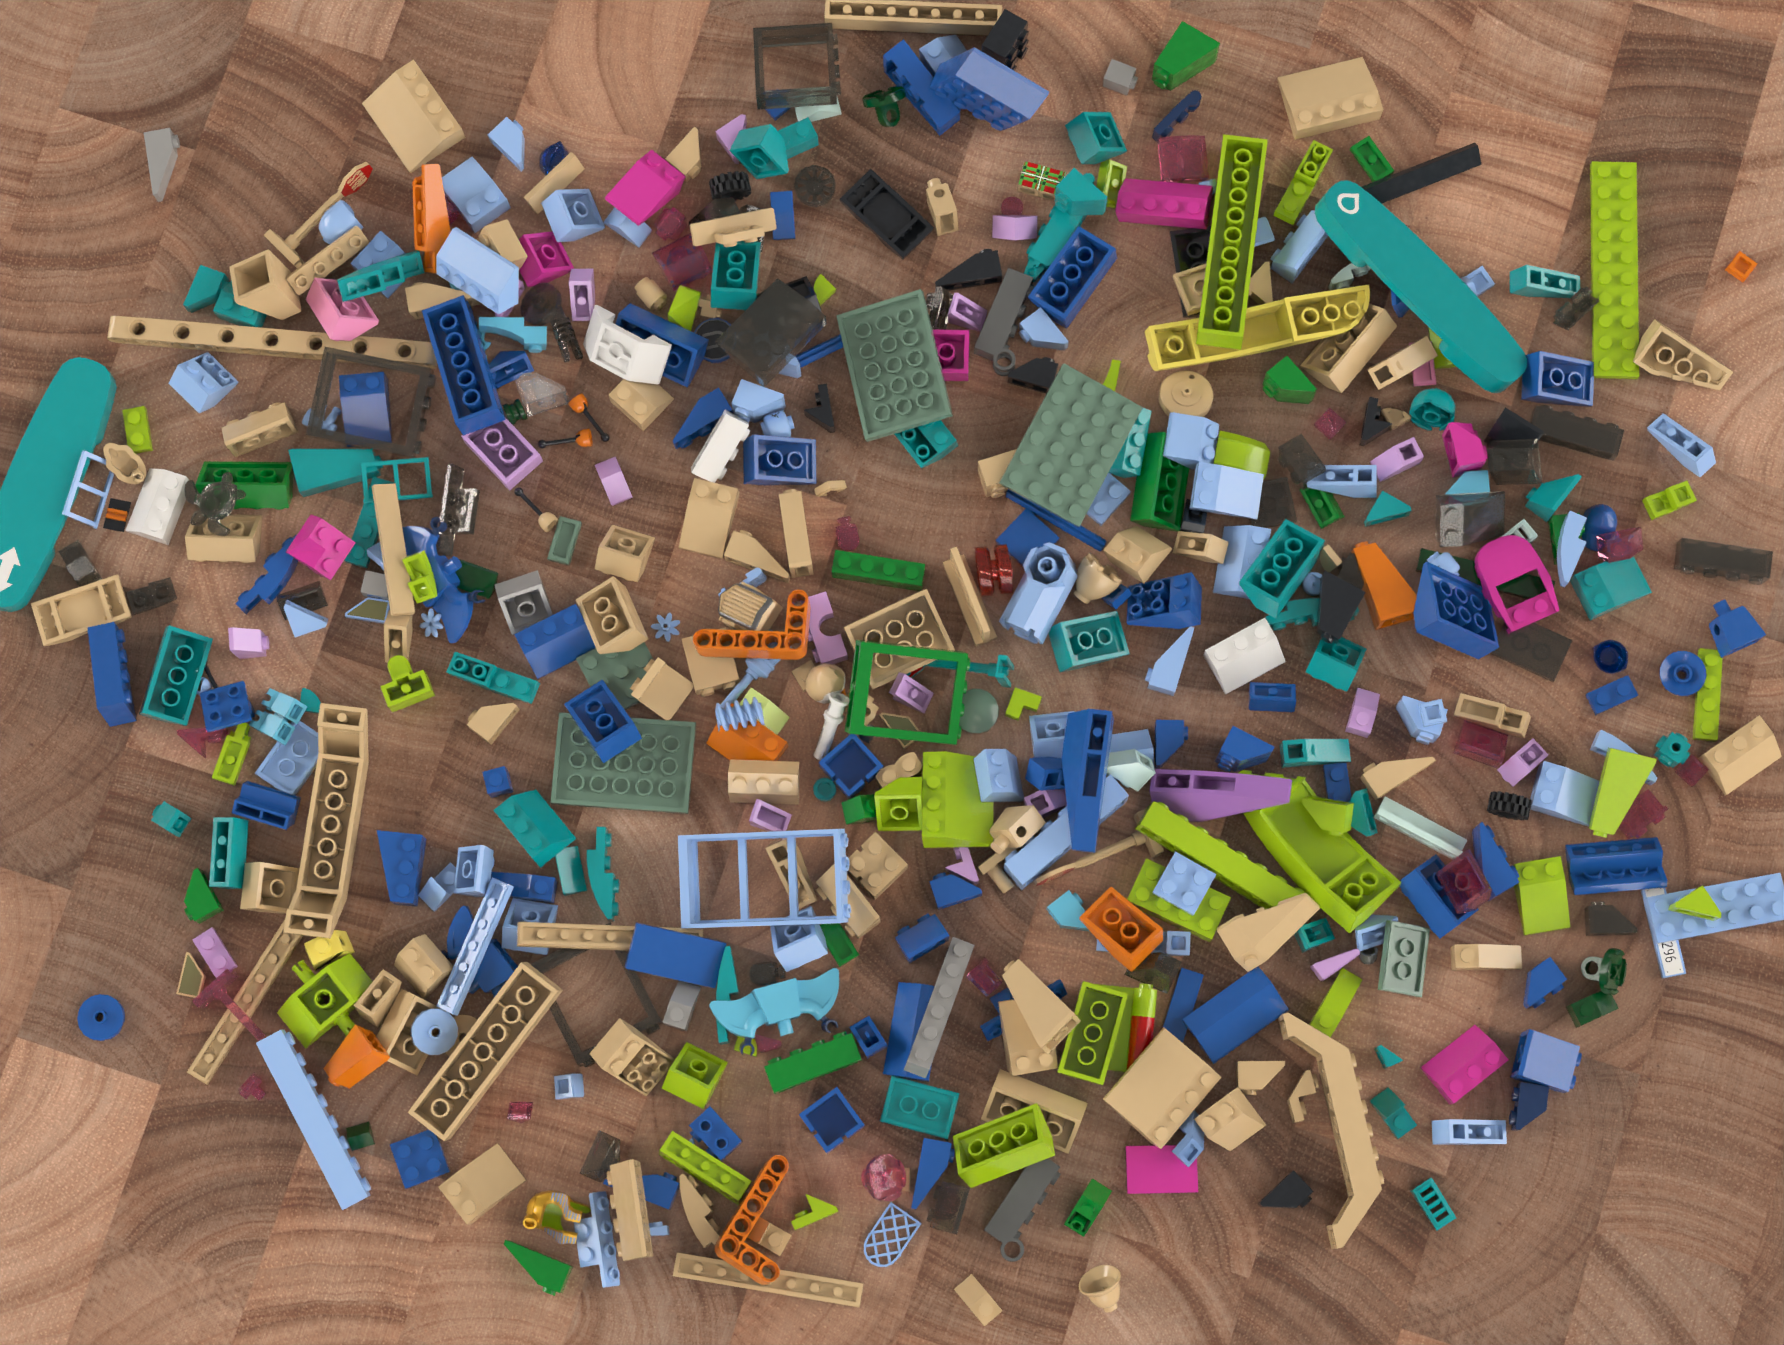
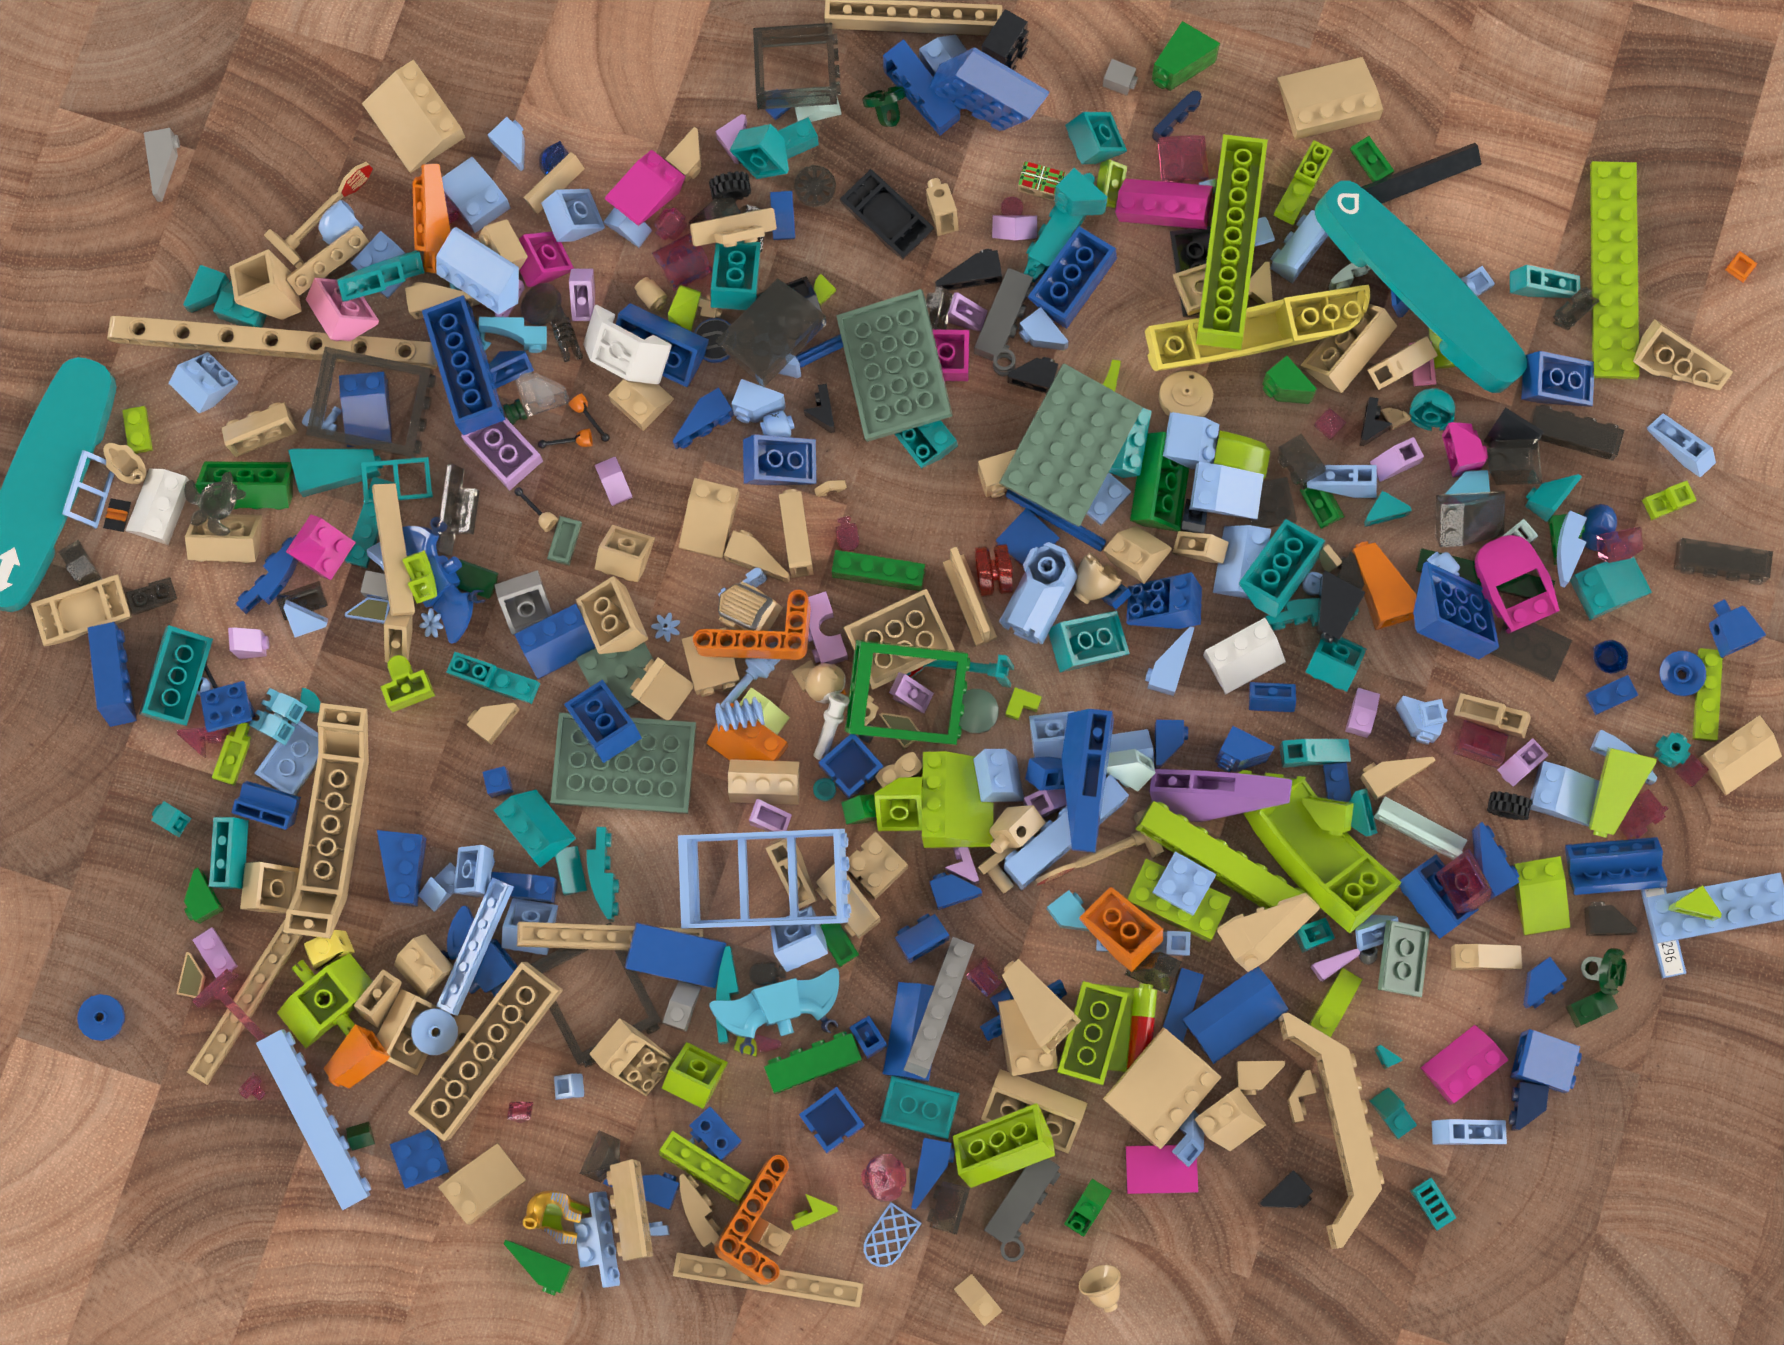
(720, 447): white slope -> none

